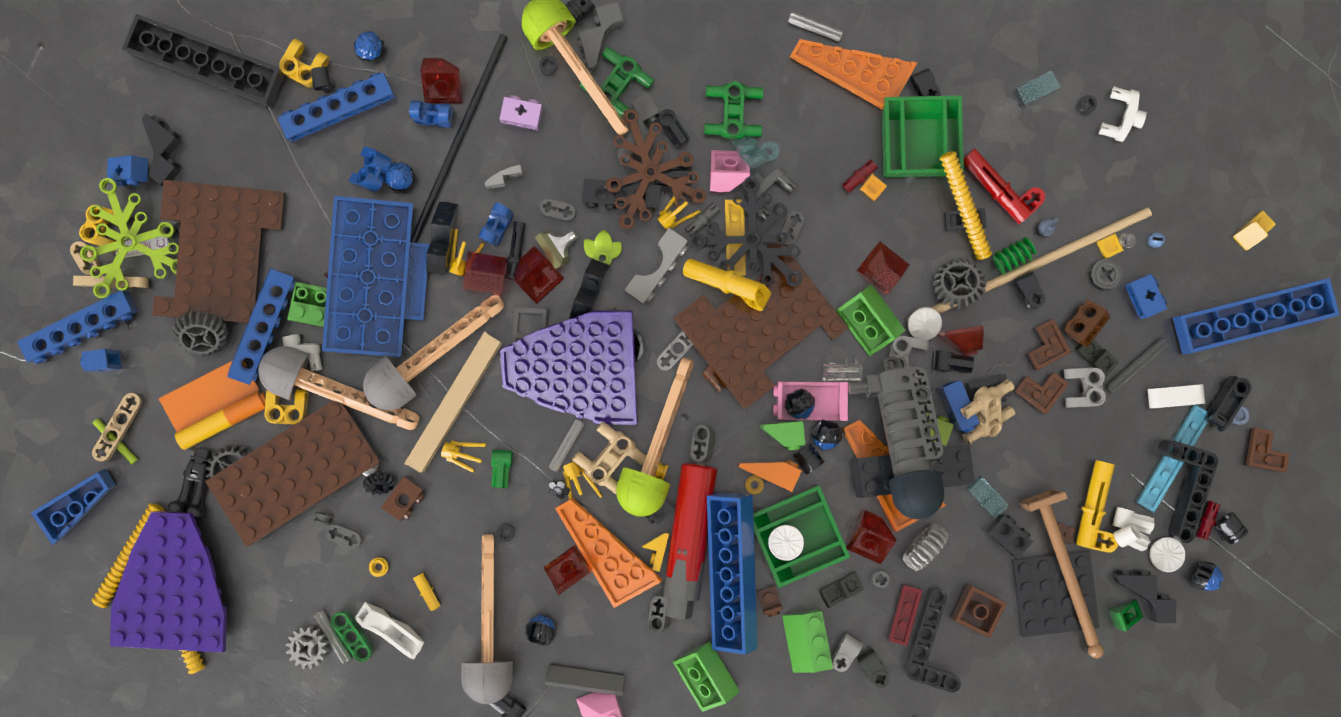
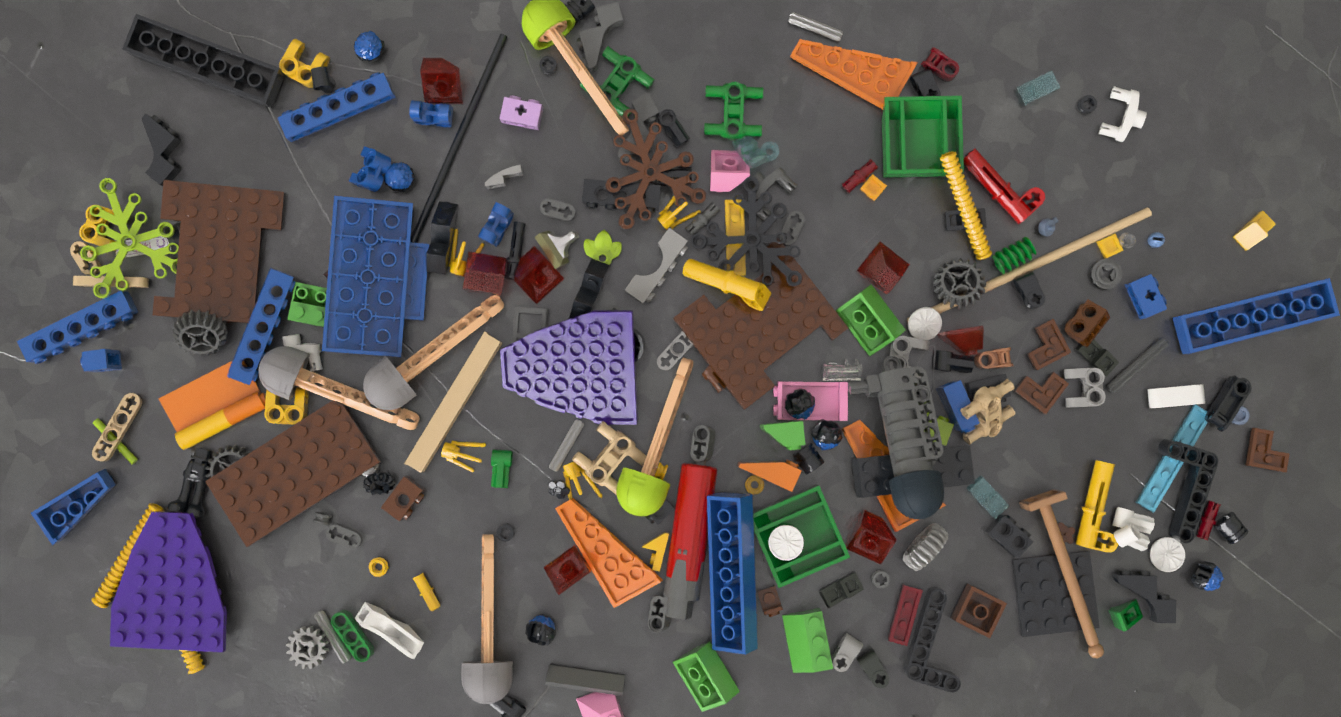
(127, 170): blue brick -> none
(940, 63): none -> dark red piece
(996, 359): none -> nougat piece

